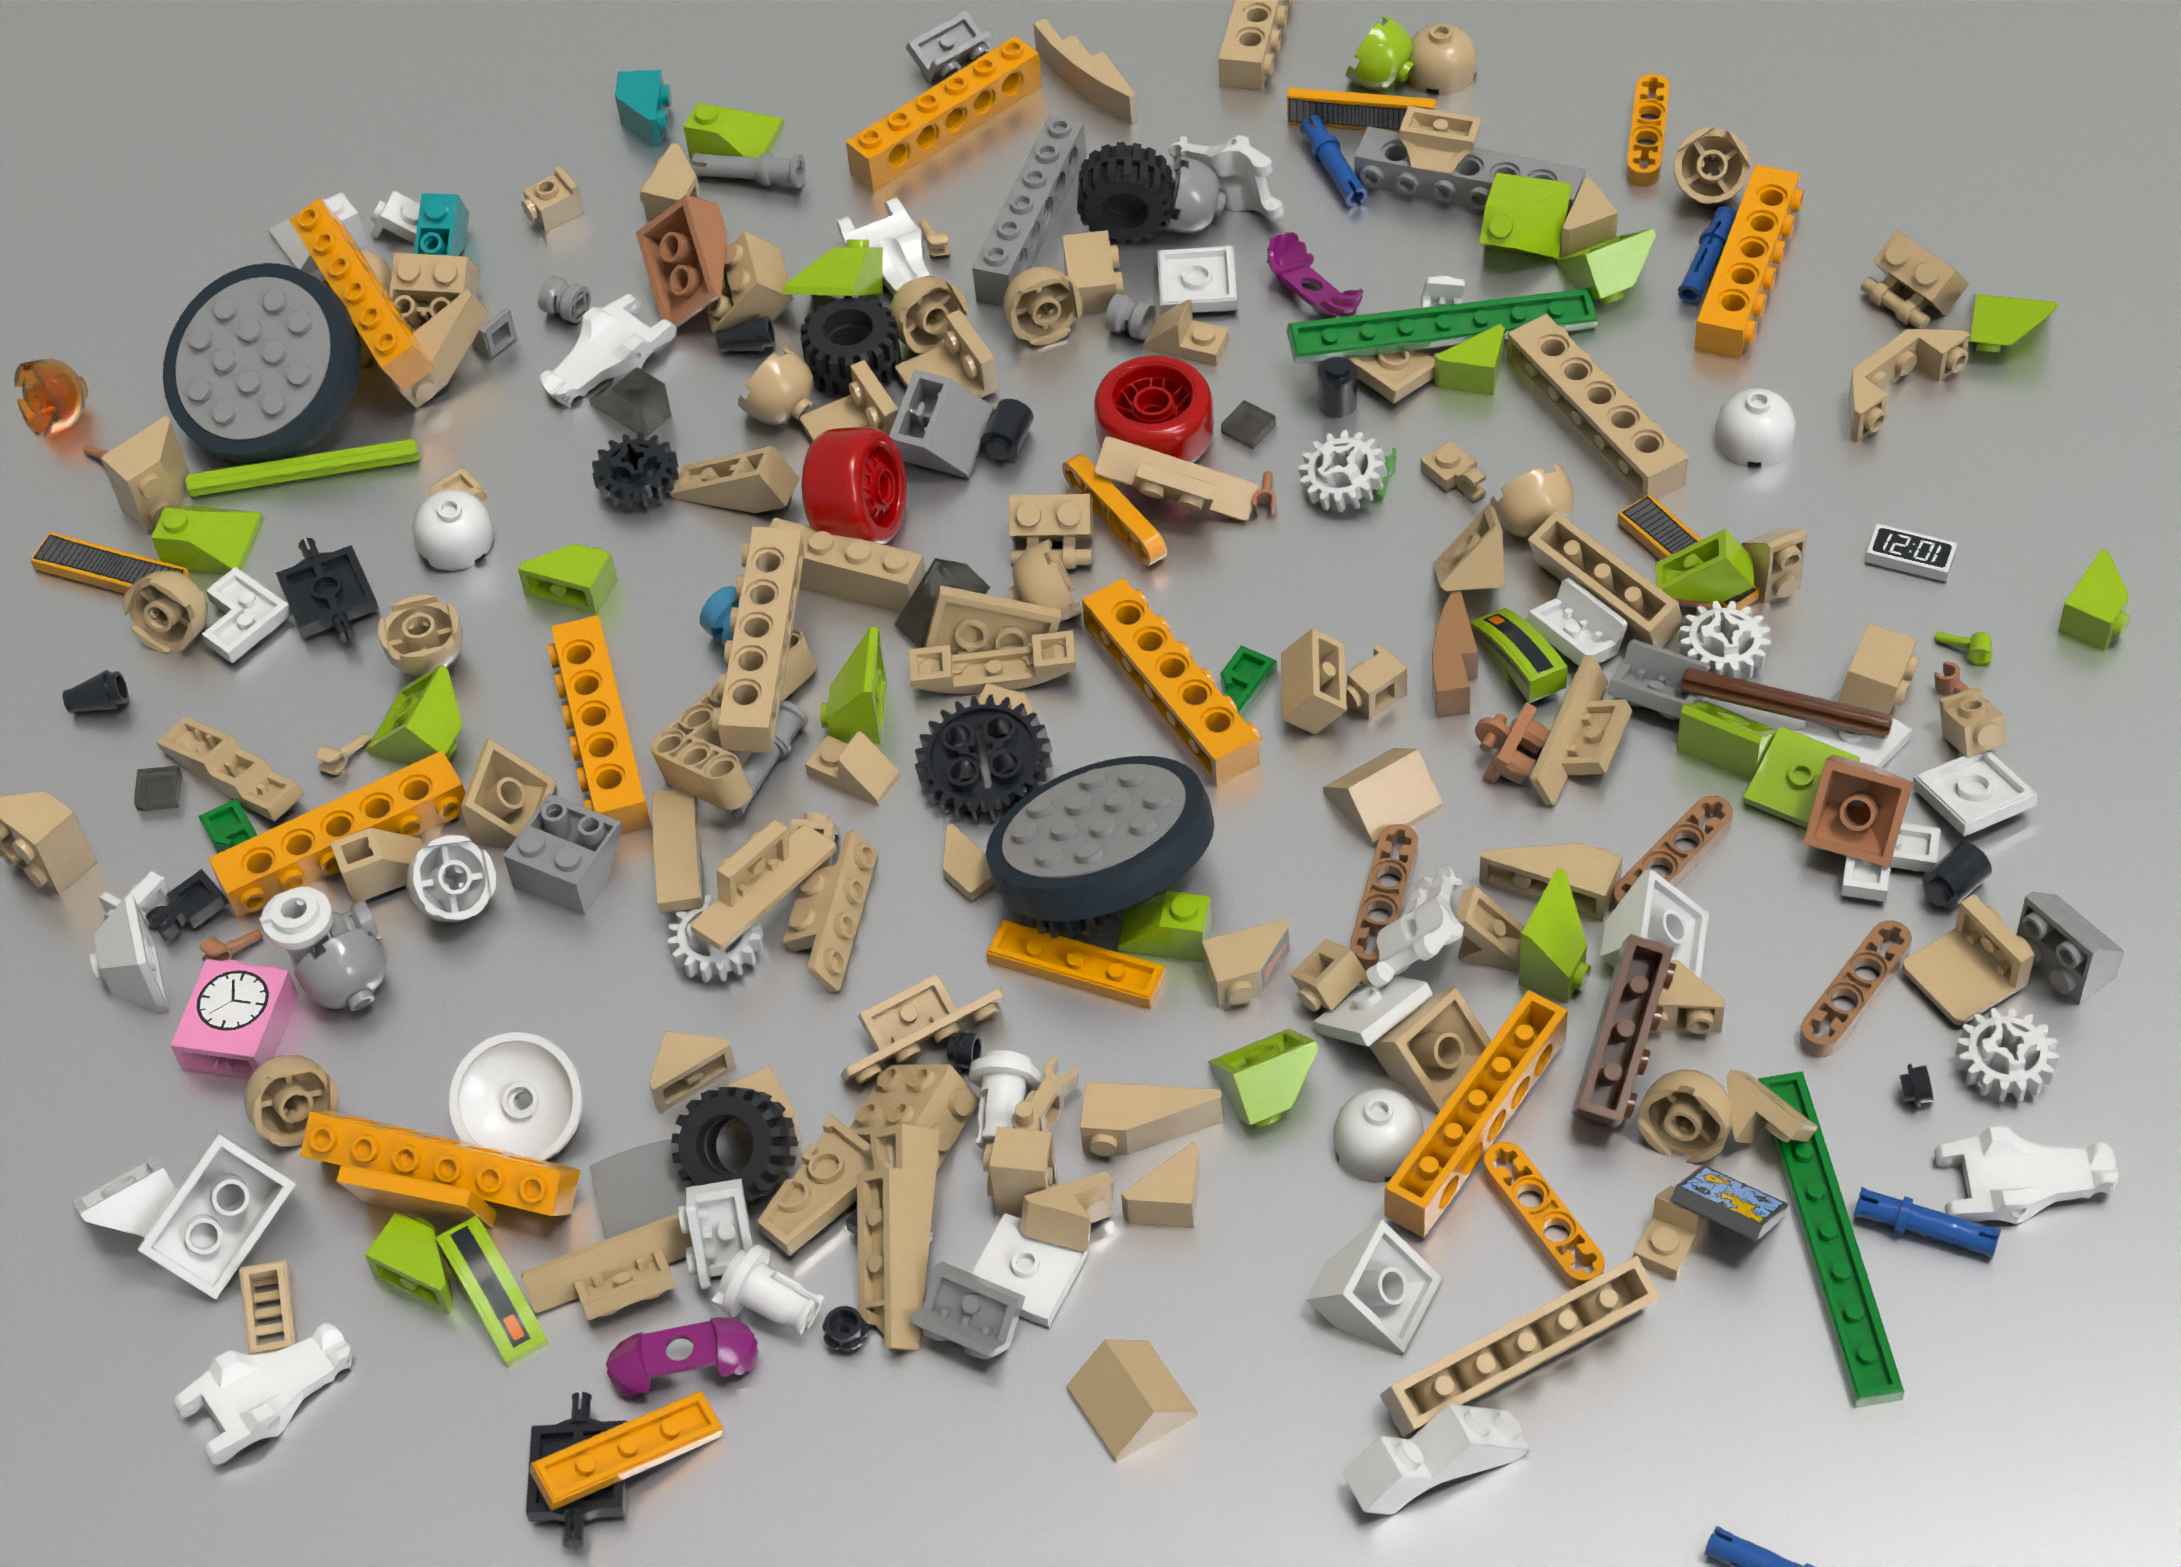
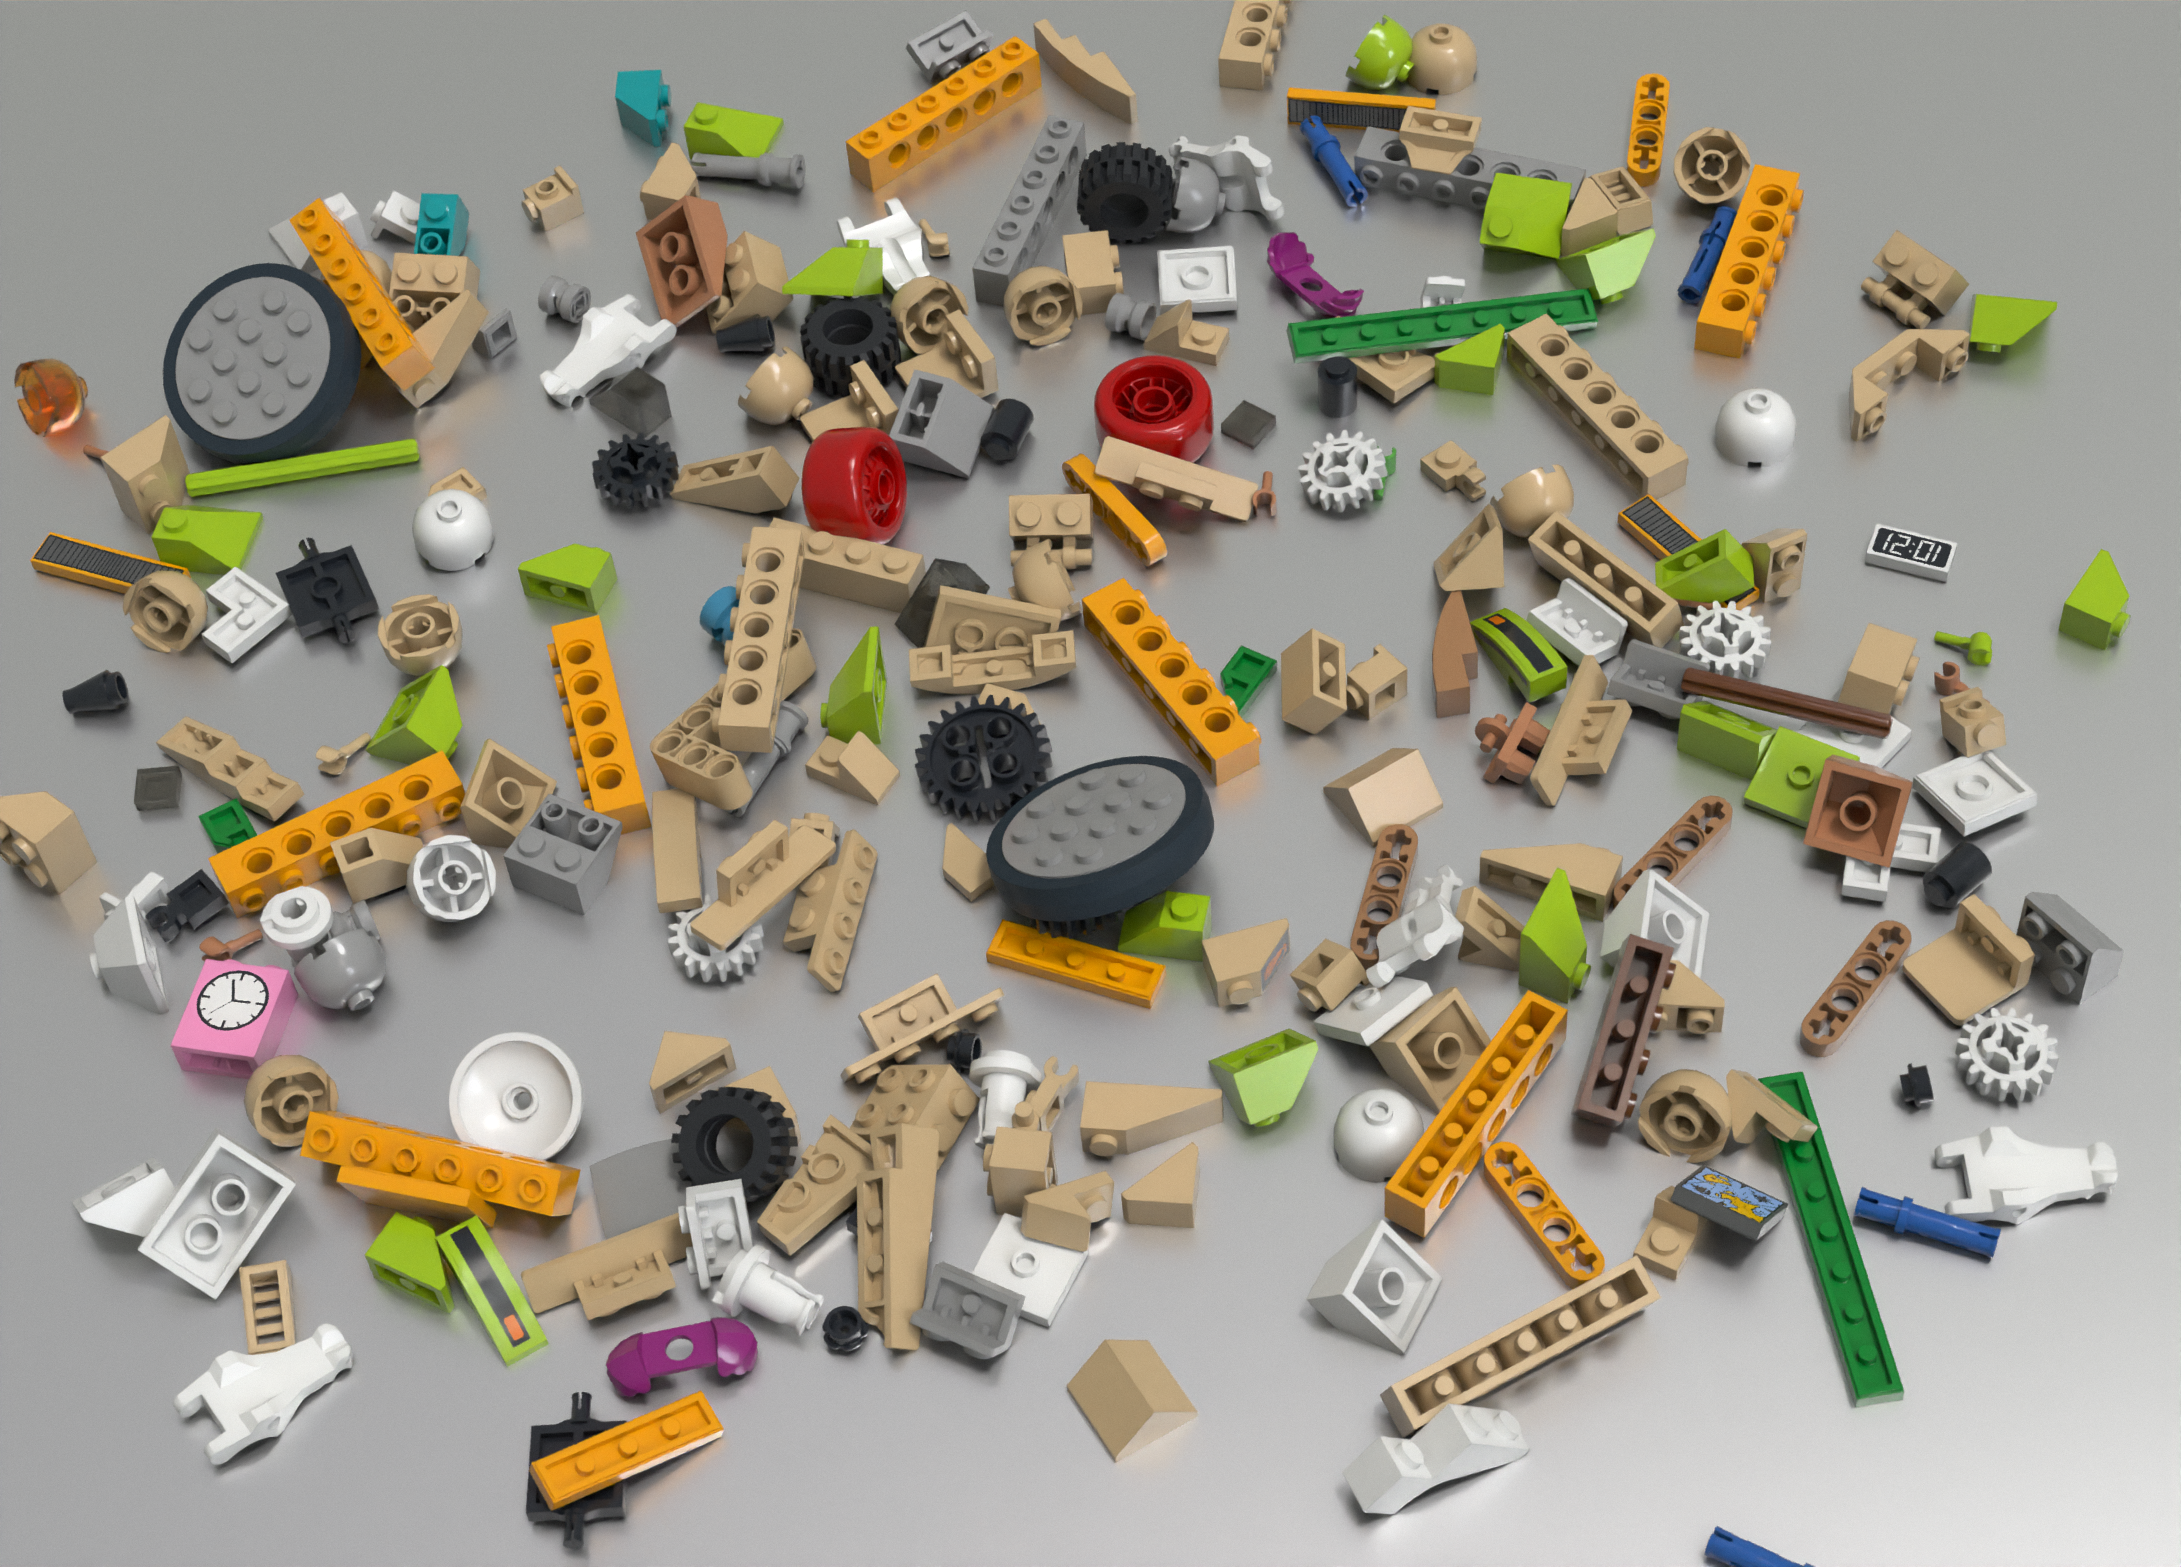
(1628, 199): none -> tan slope

